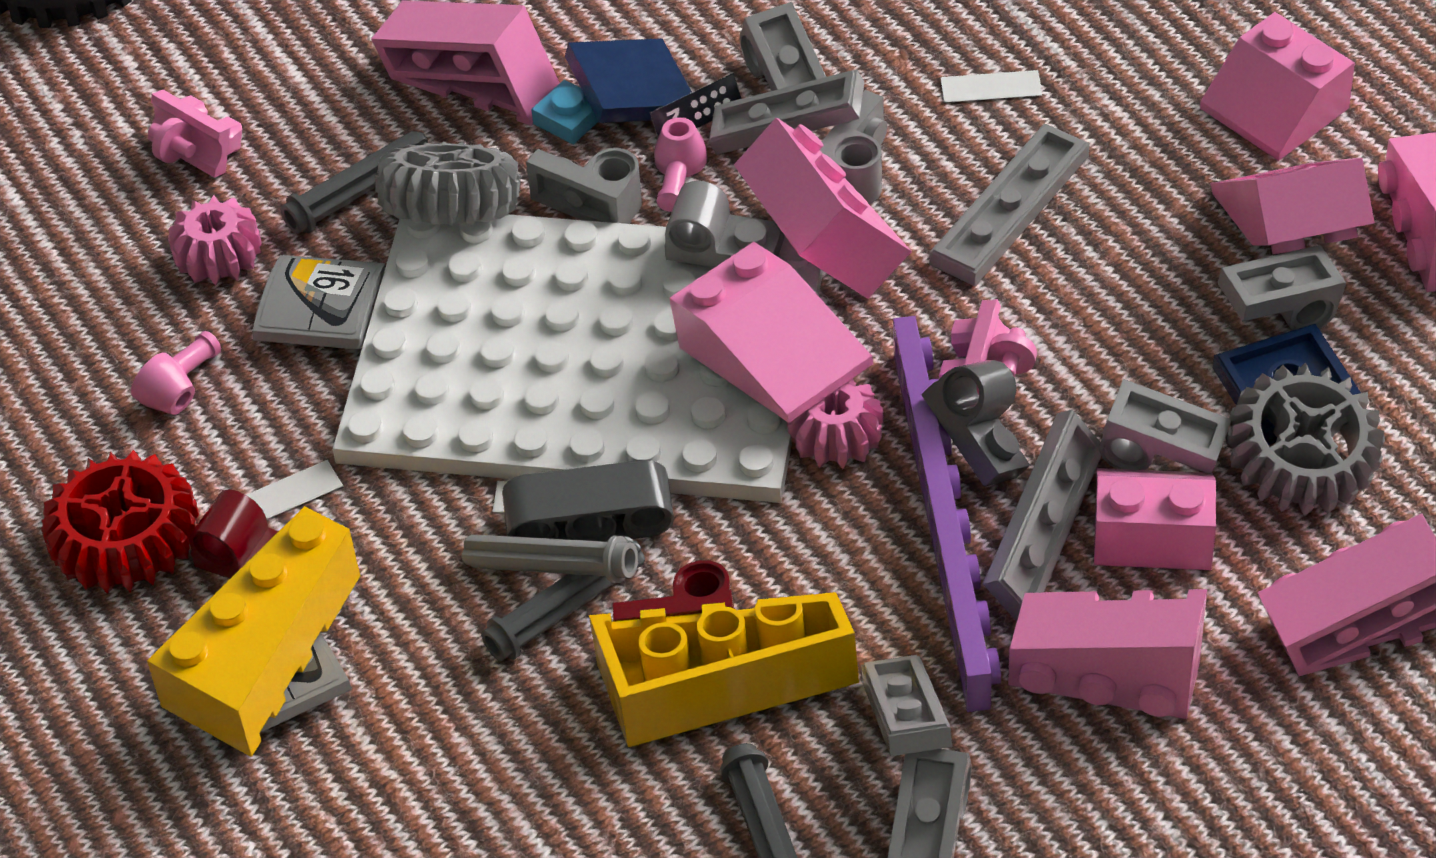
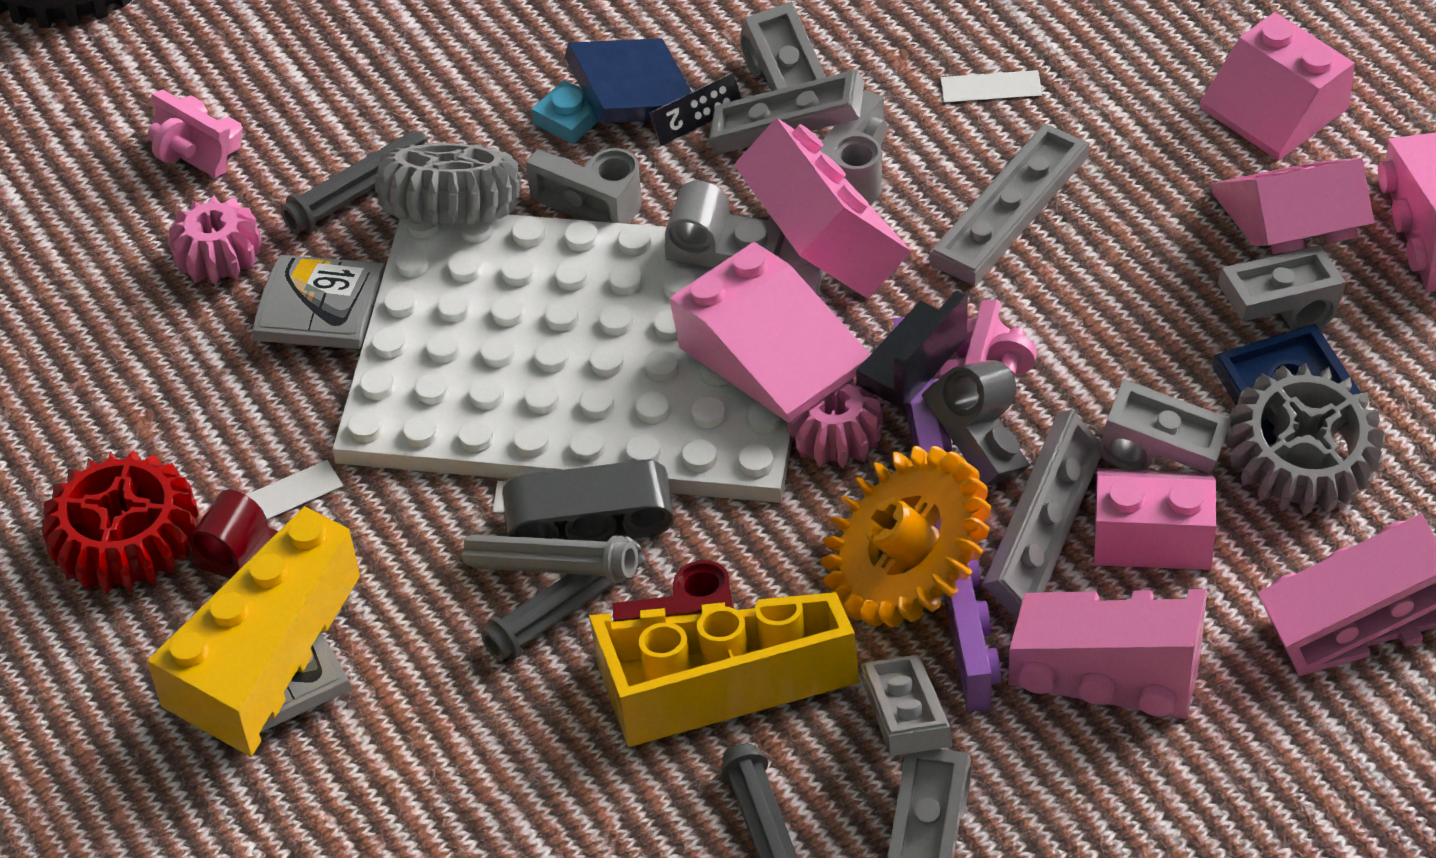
(164, 379): bright pink bar -> none
(468, 50): bright pink wedge -> none
(678, 155): bright pink bar -> none
(915, 350): none -> black panel
(938, 488): none -> light orange gear

